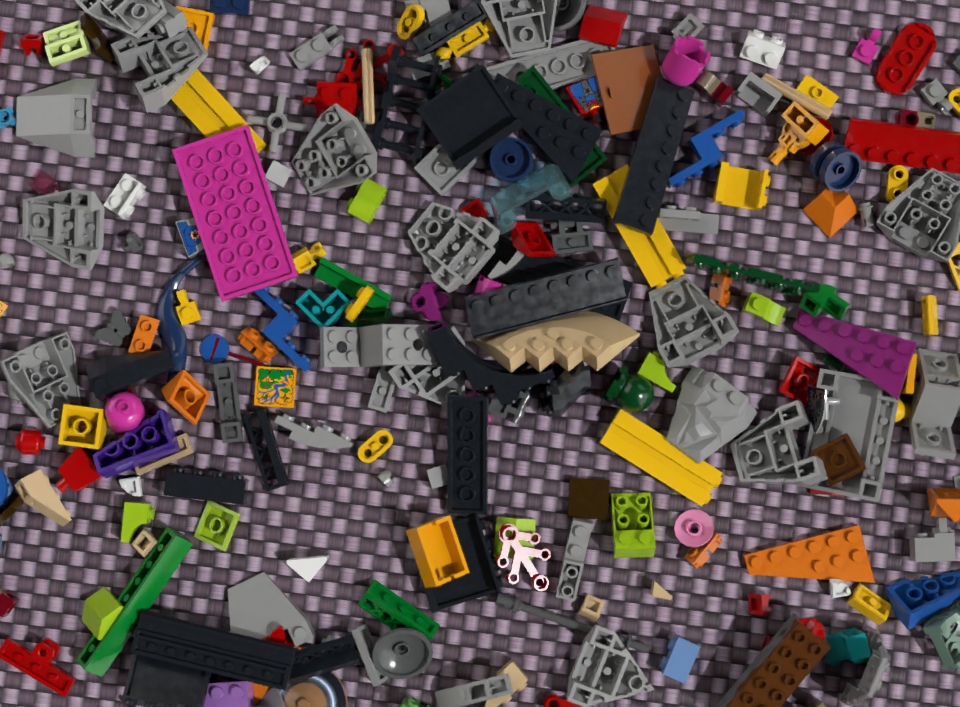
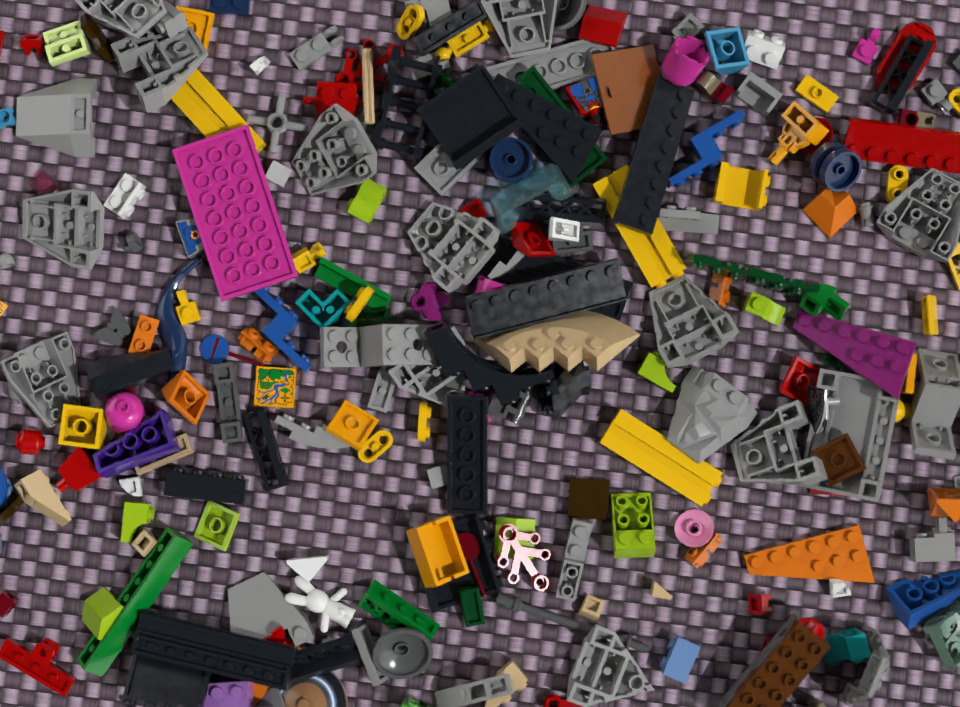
(319, 602): none -> white animal
(352, 425): none -> light orange tile
(386, 478): light grey hinge -> none
(423, 429): none -> yellow plate
(470, 548): none -> dark red piece
(472, 605): none -> dark green tile
(563, 230): none -> white slope
(631, 391): dark green tile -> none
(727, 50): none -> dark azure slope
(793, 94): tan axle -> none
(869, 604): yellow slope -> none
(909, 74): none -> black fence

